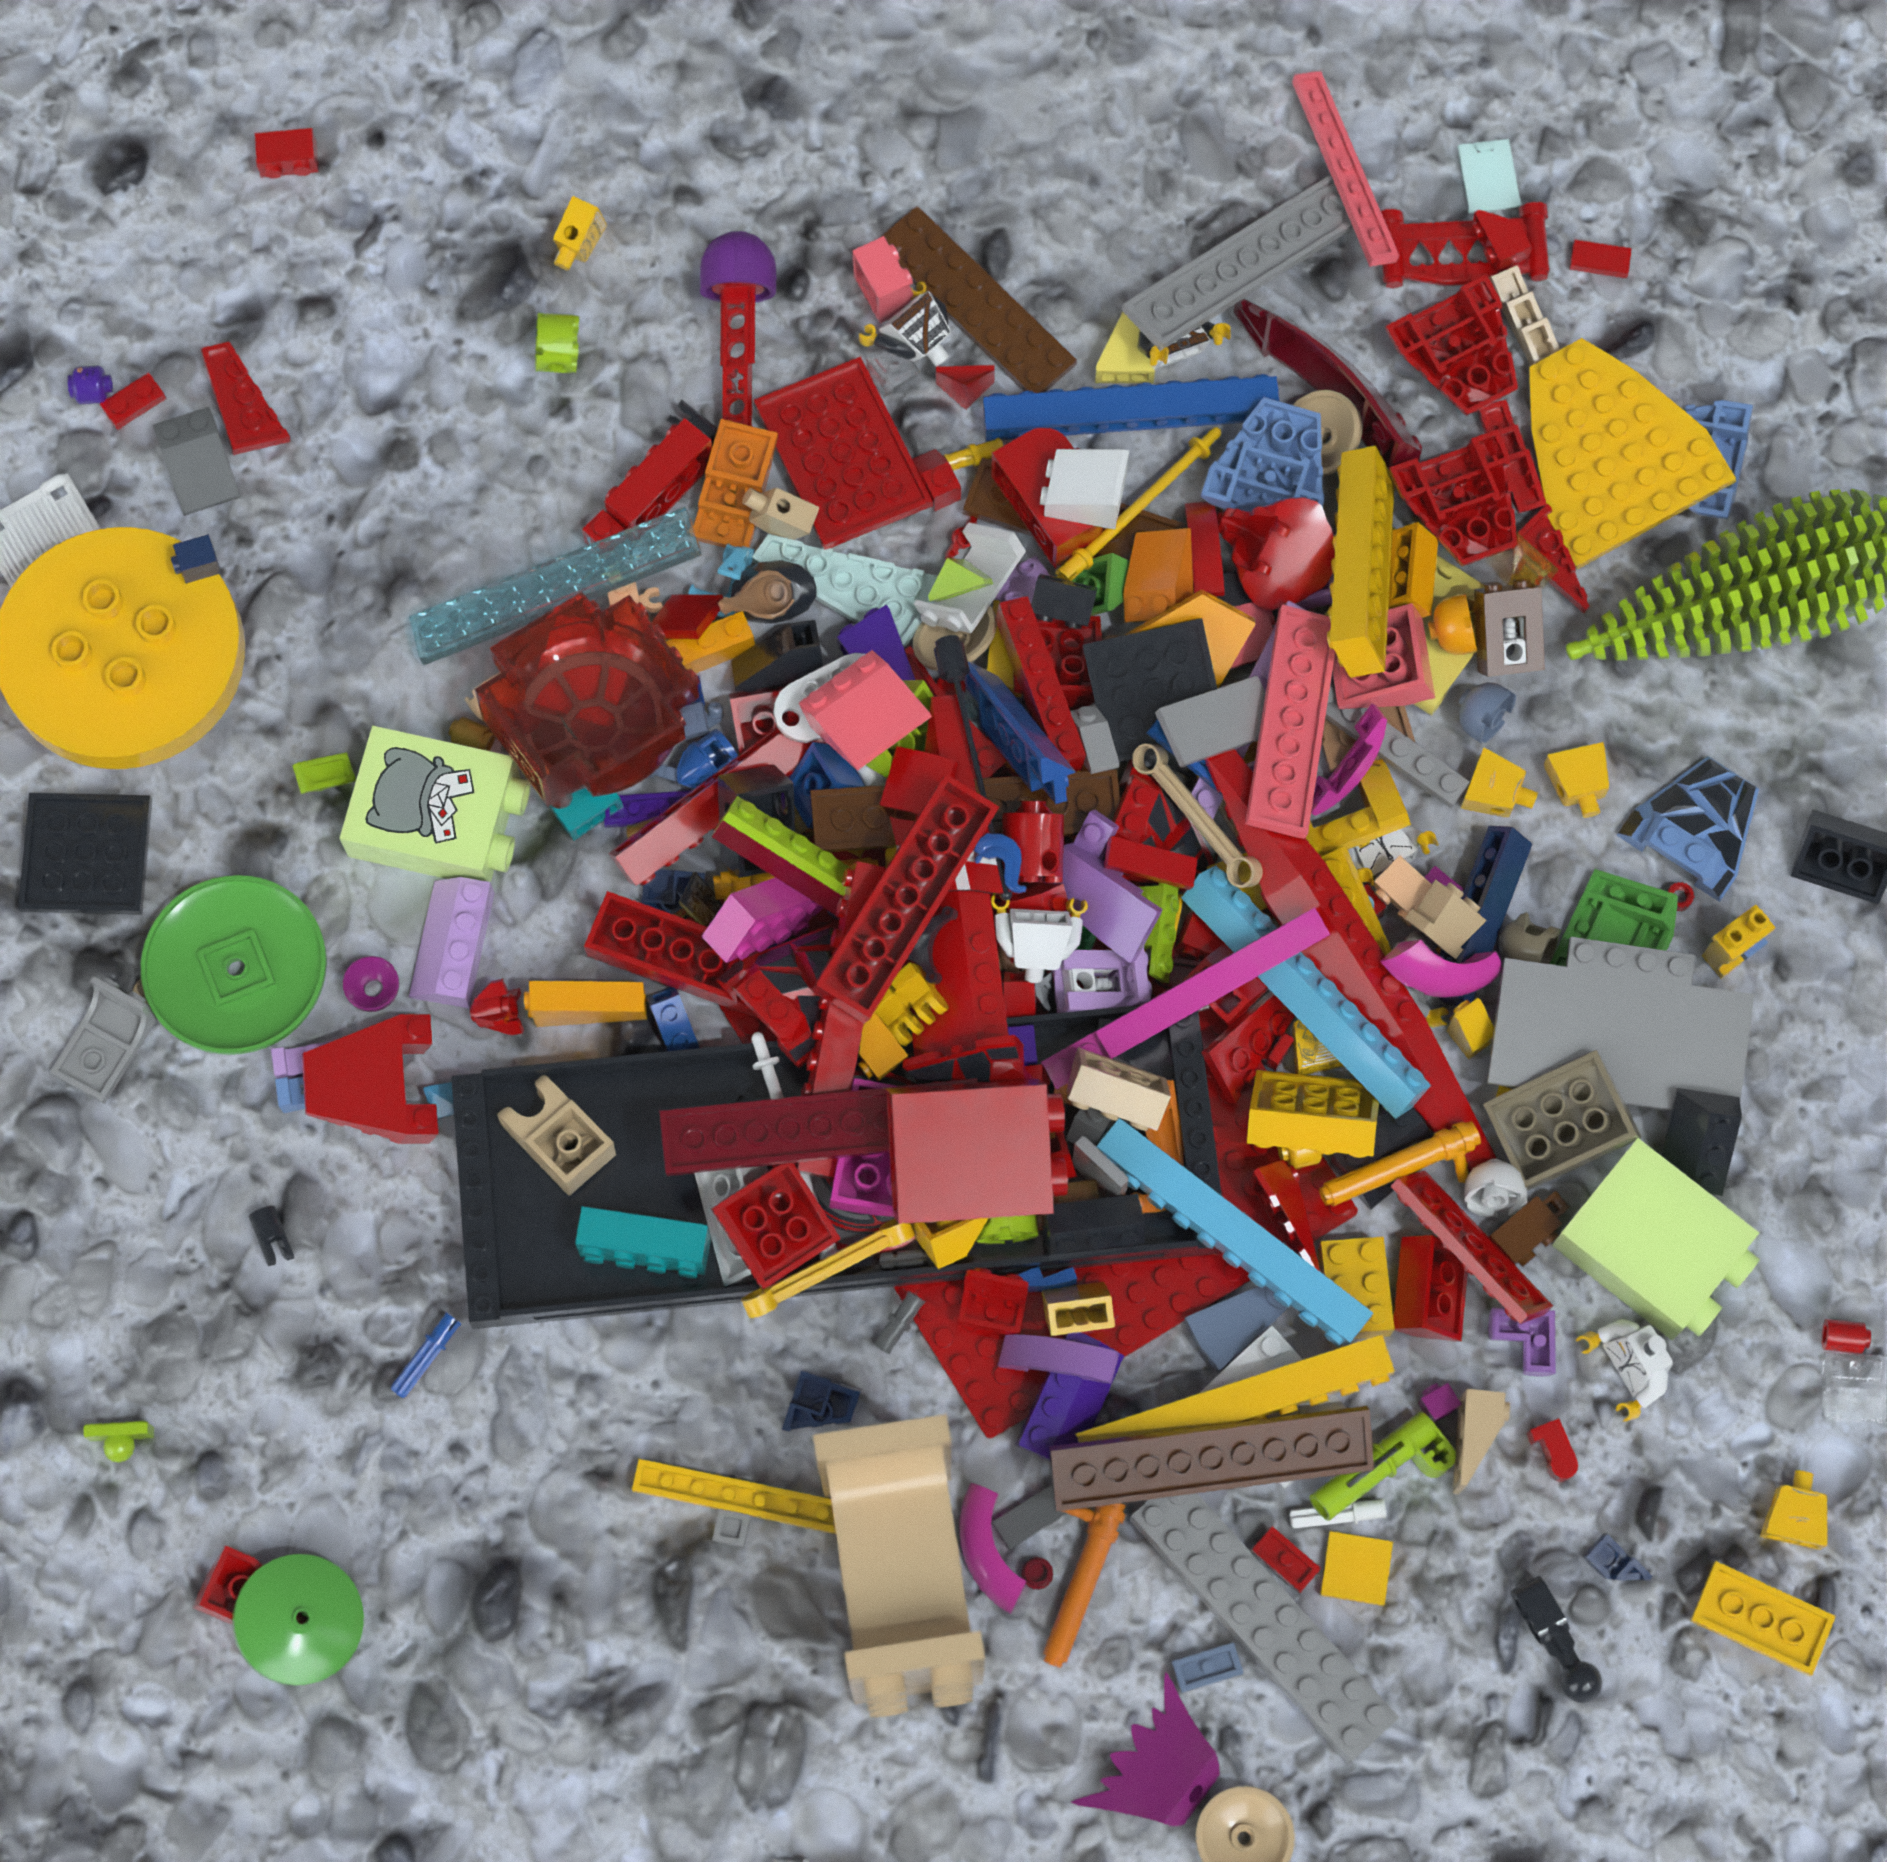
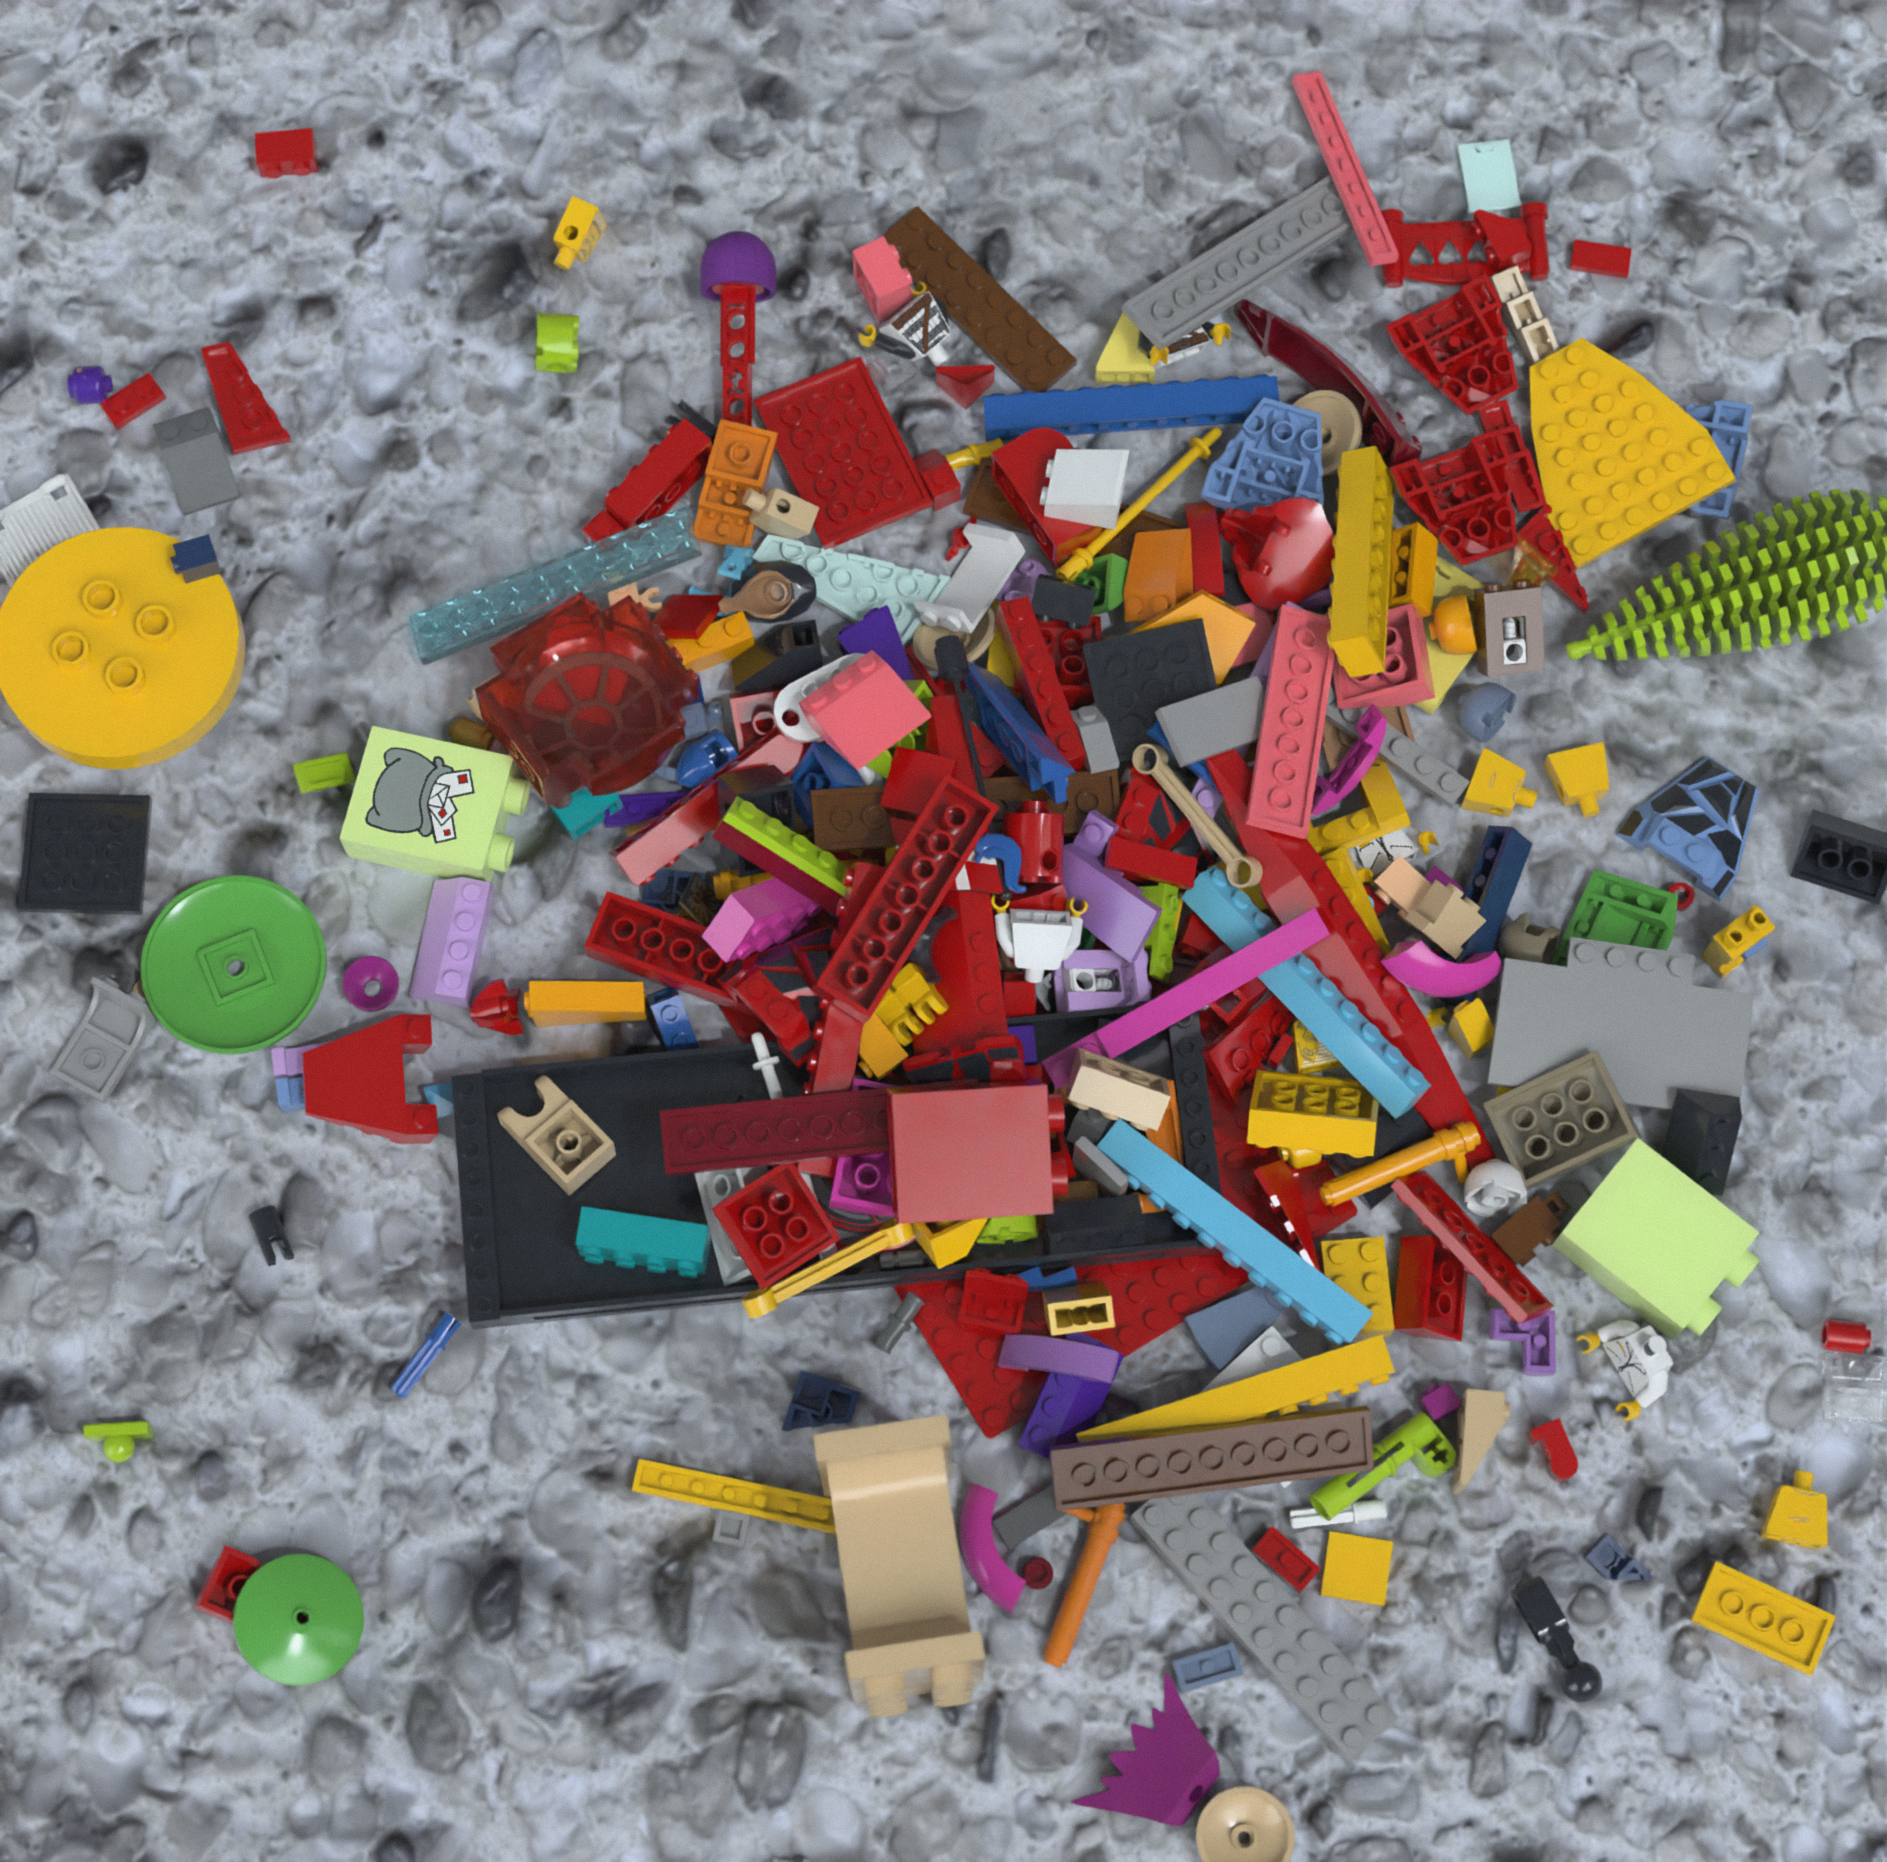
(957, 578): lime slope -> none

